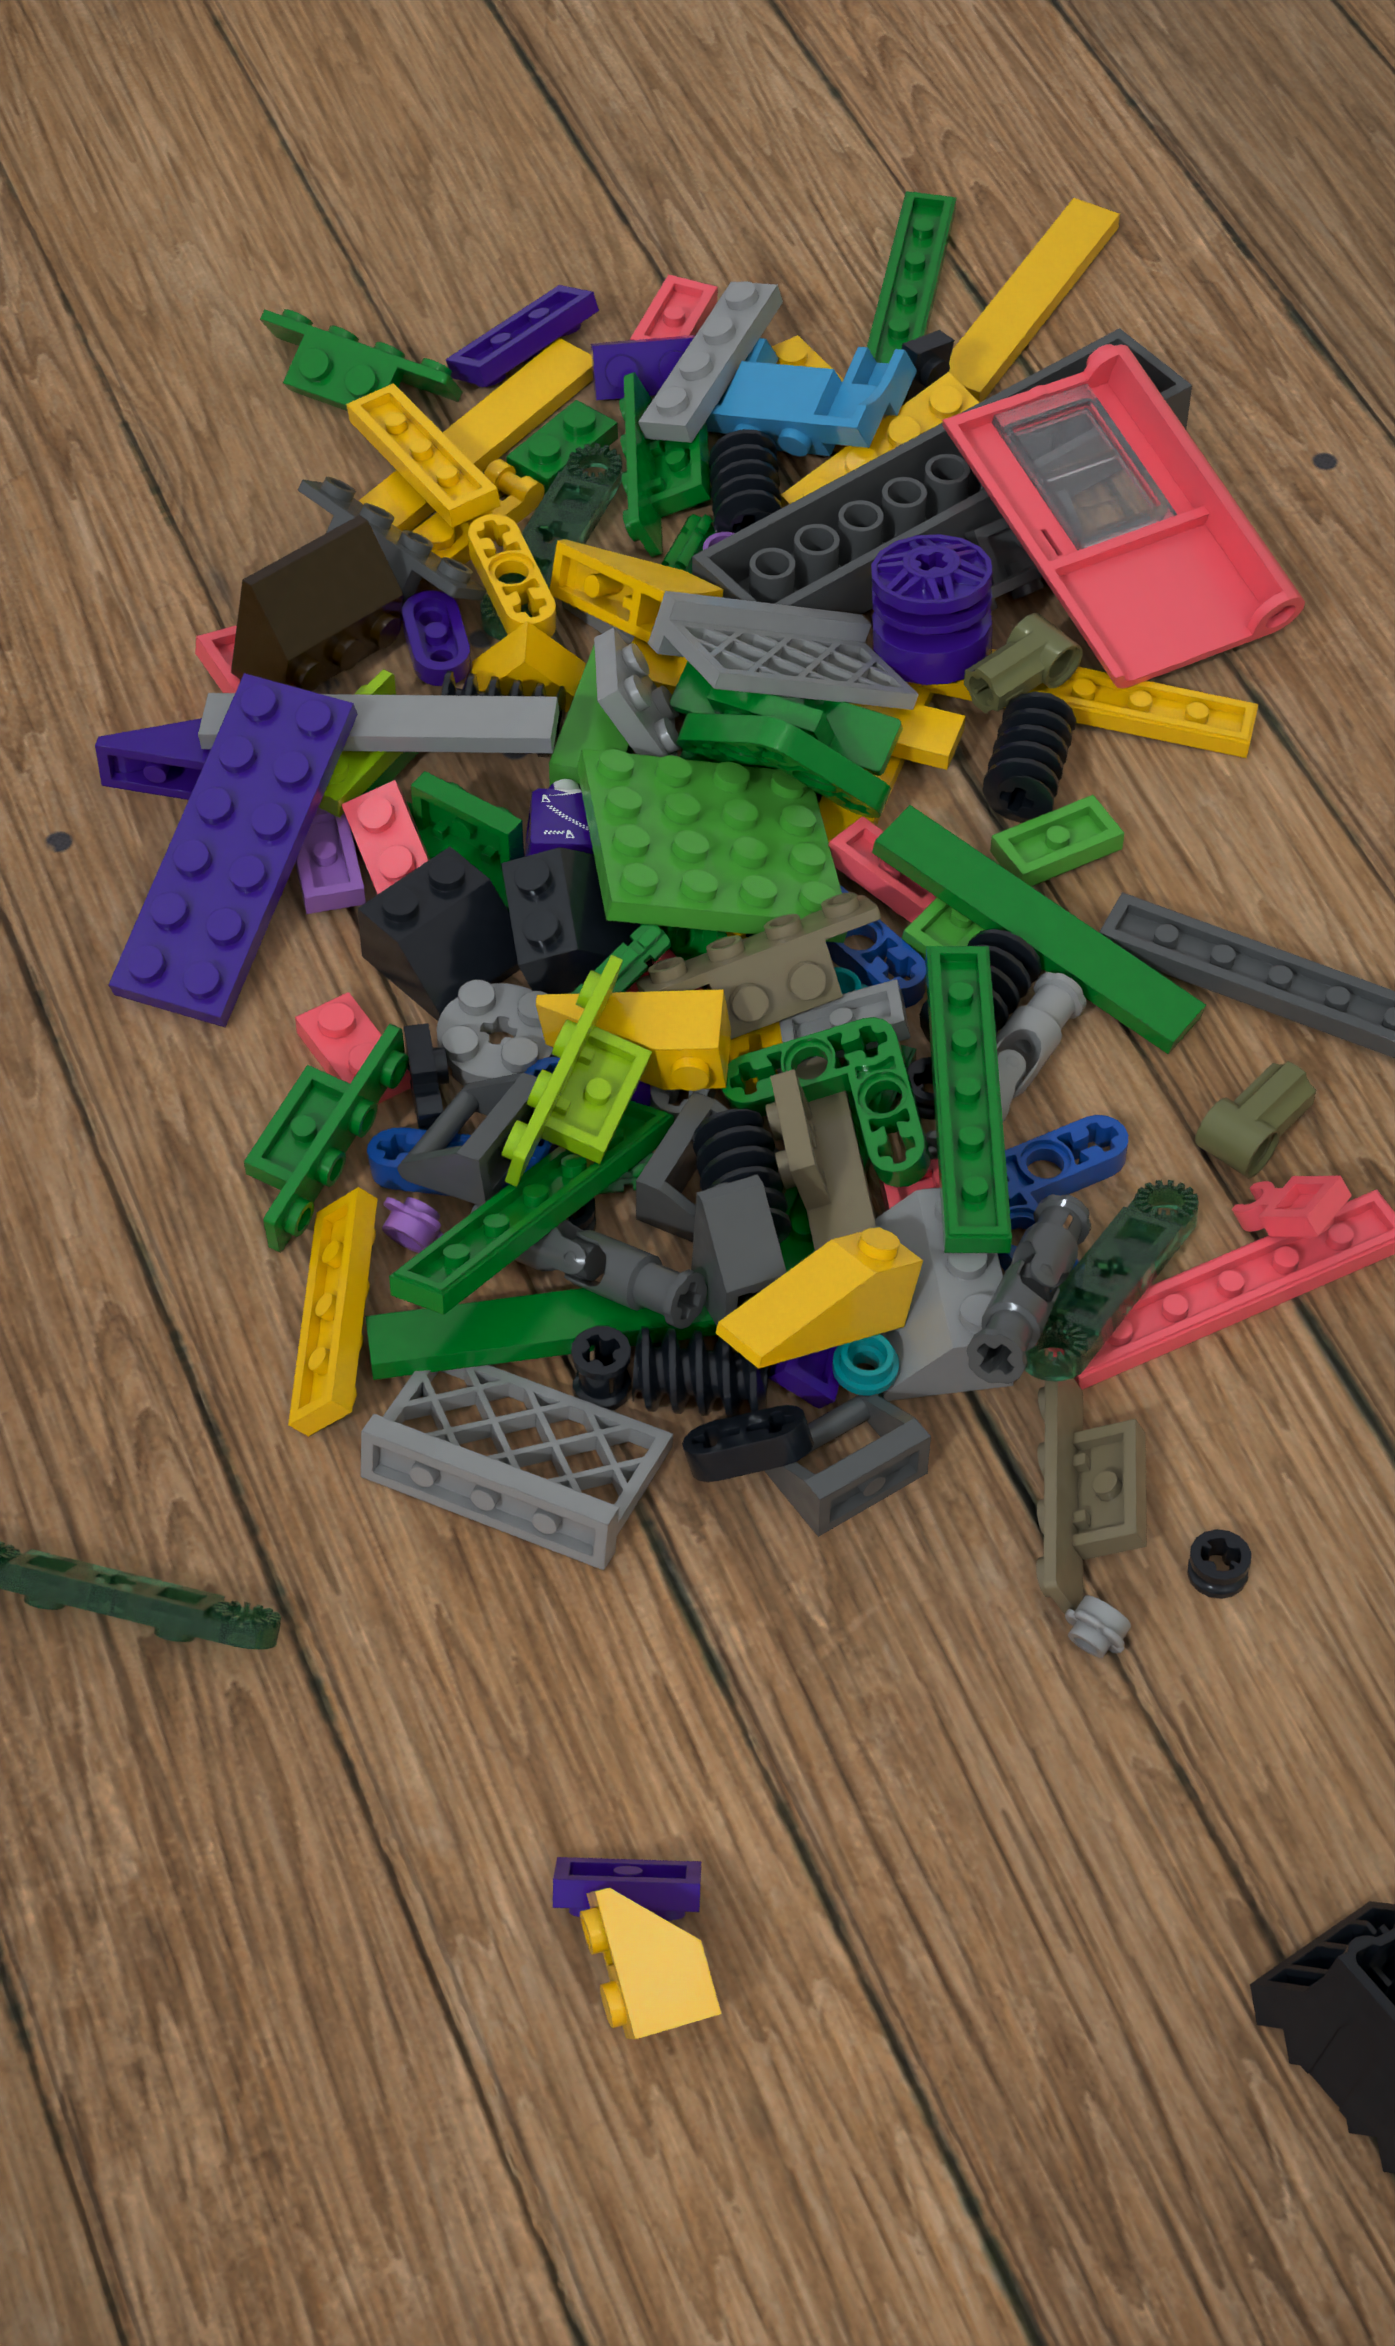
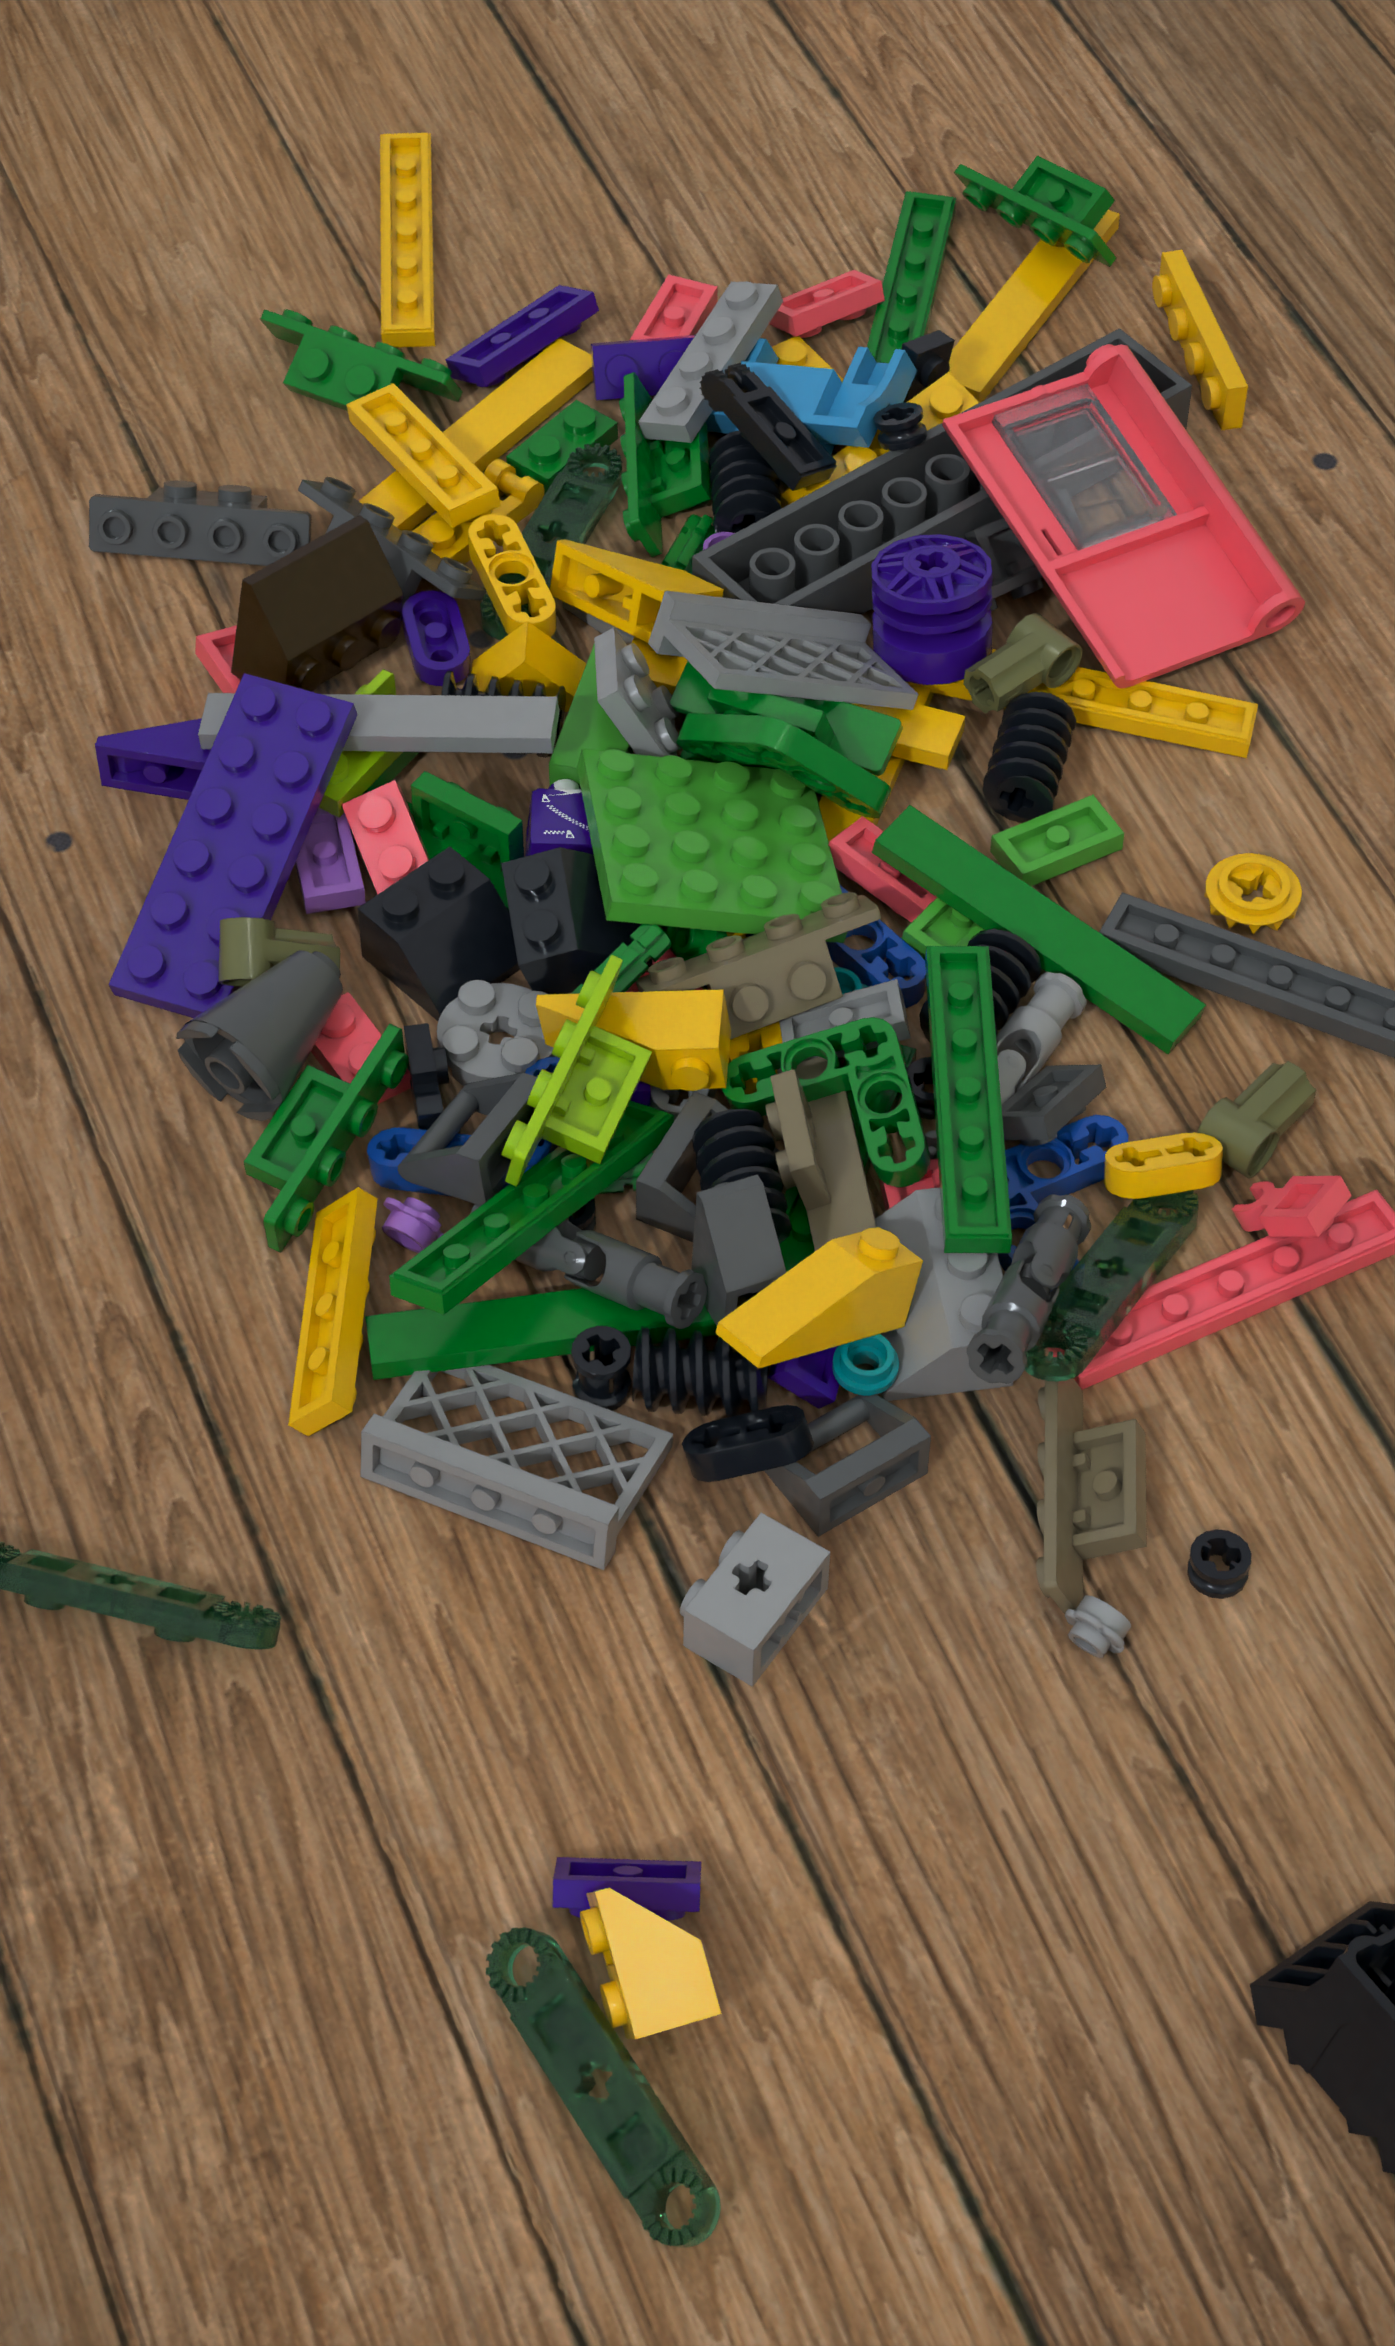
(197, 525): none -> dark grey bracket
(255, 946): none -> olive piece
(262, 1033): none -> dark grey cone
(406, 240): none -> yellow tile
(631, 2126): none -> clear green piece
(754, 1598): none -> light grey brick
(768, 425): none -> black hinge
(832, 300): none -> coral plate
(900, 426): none -> black bush
(1050, 202): none -> green bracket
(1050, 1102): none -> dark grey plate
(1163, 1165): none -> yellow beam
(1202, 340): none -> yellow plate
(1242, 875): none -> yellow gear

